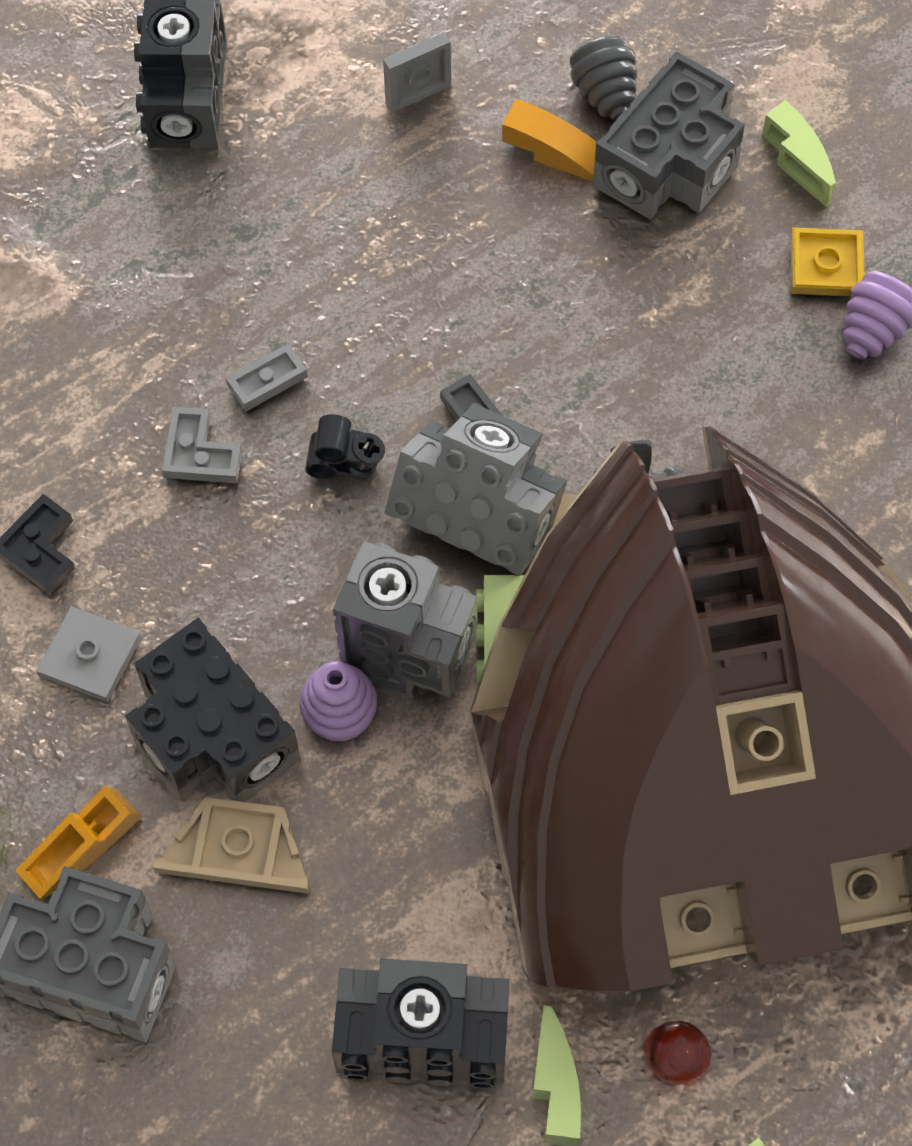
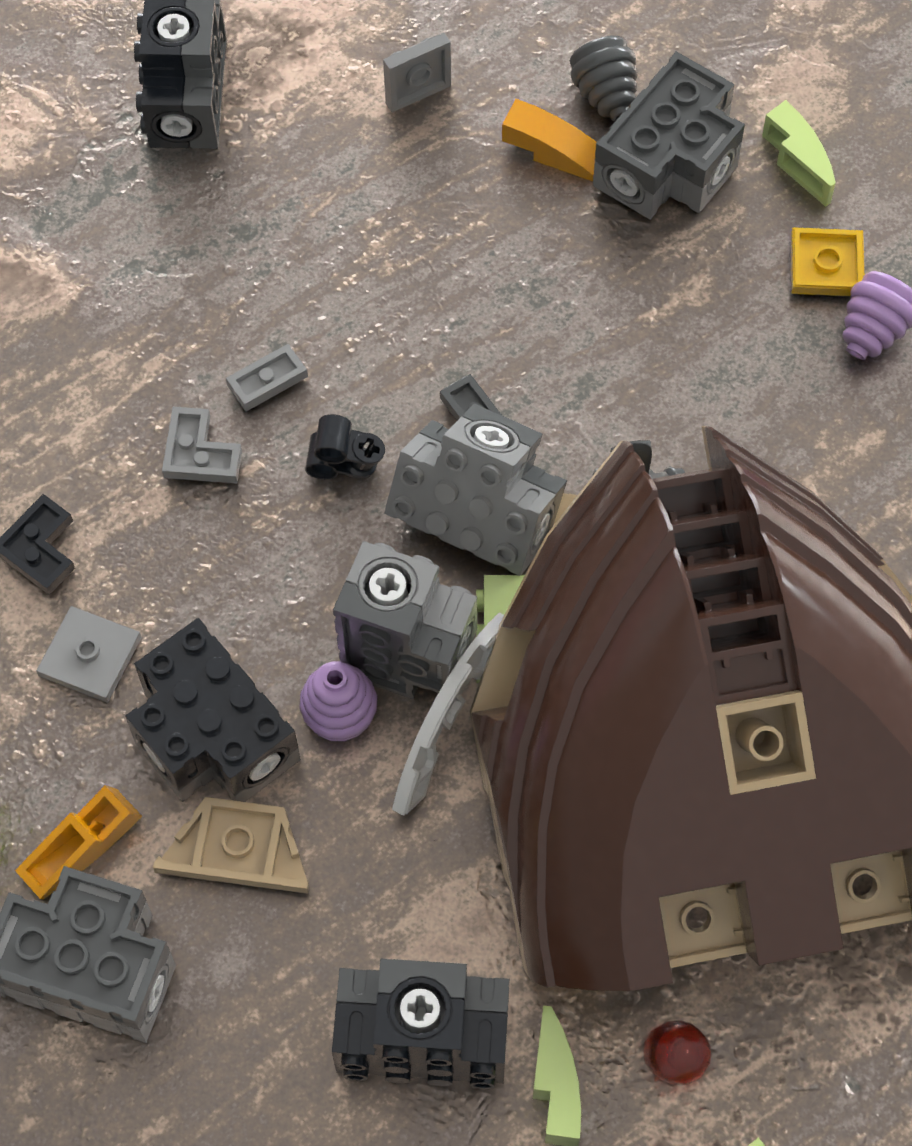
(442, 714): none -> white tile

